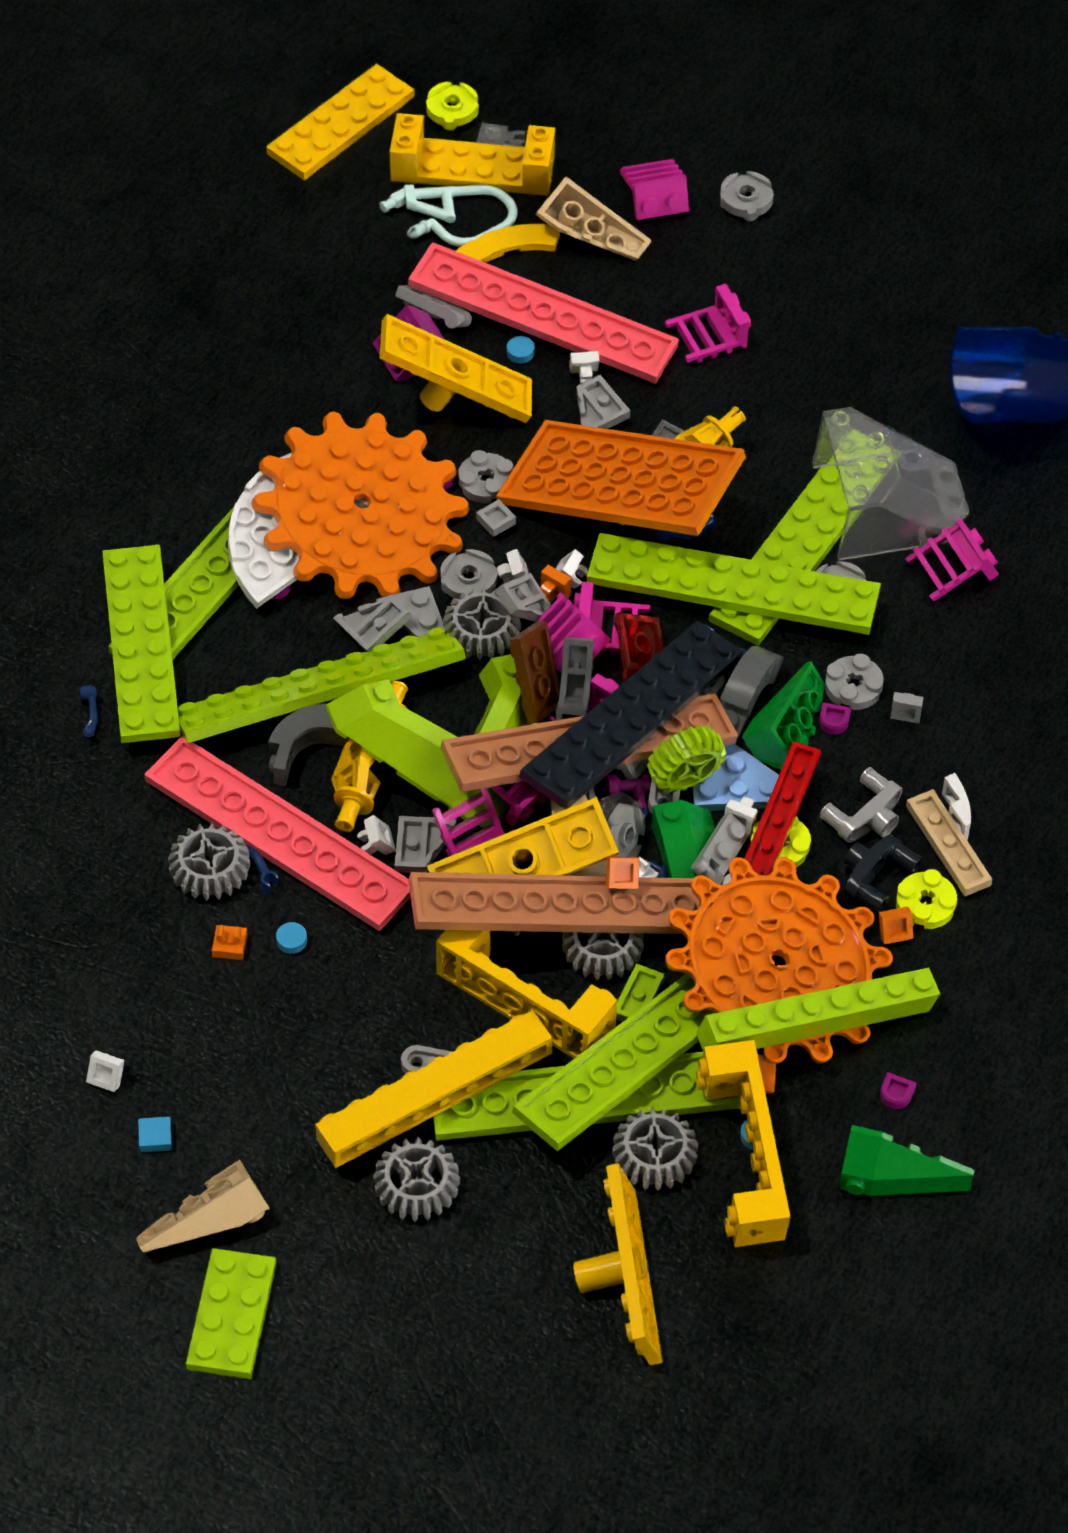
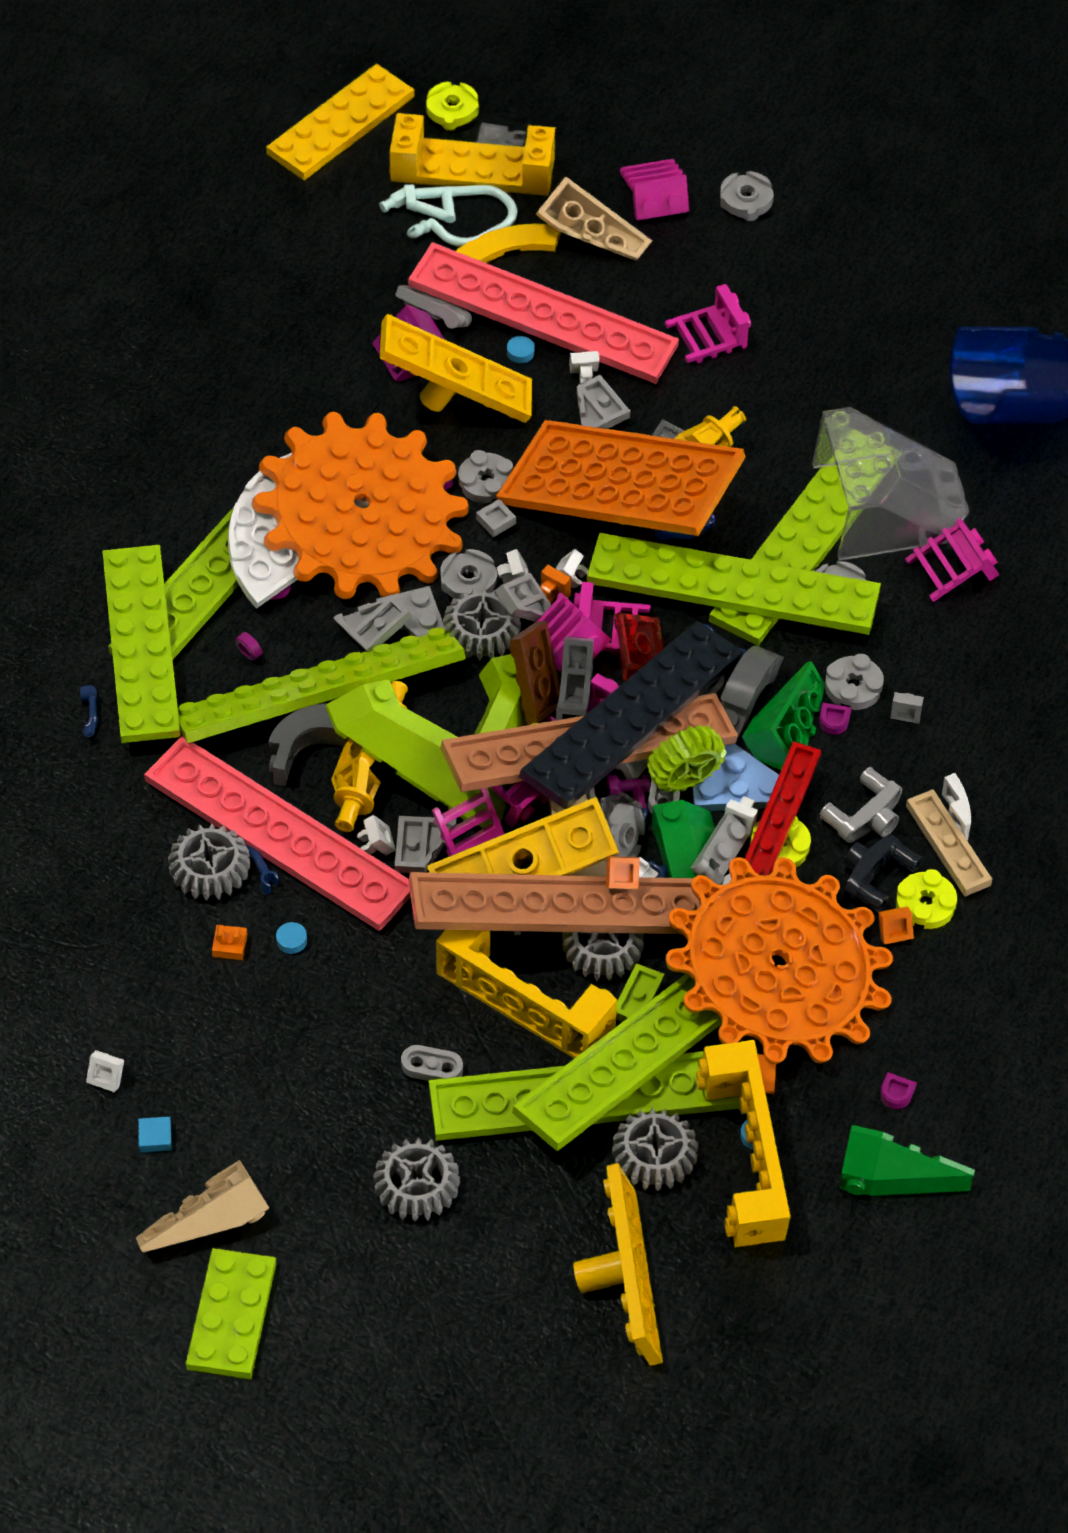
(248, 646): none -> magenta tile
(433, 1088): yellow brick -> none
(822, 1011): lime brick -> none

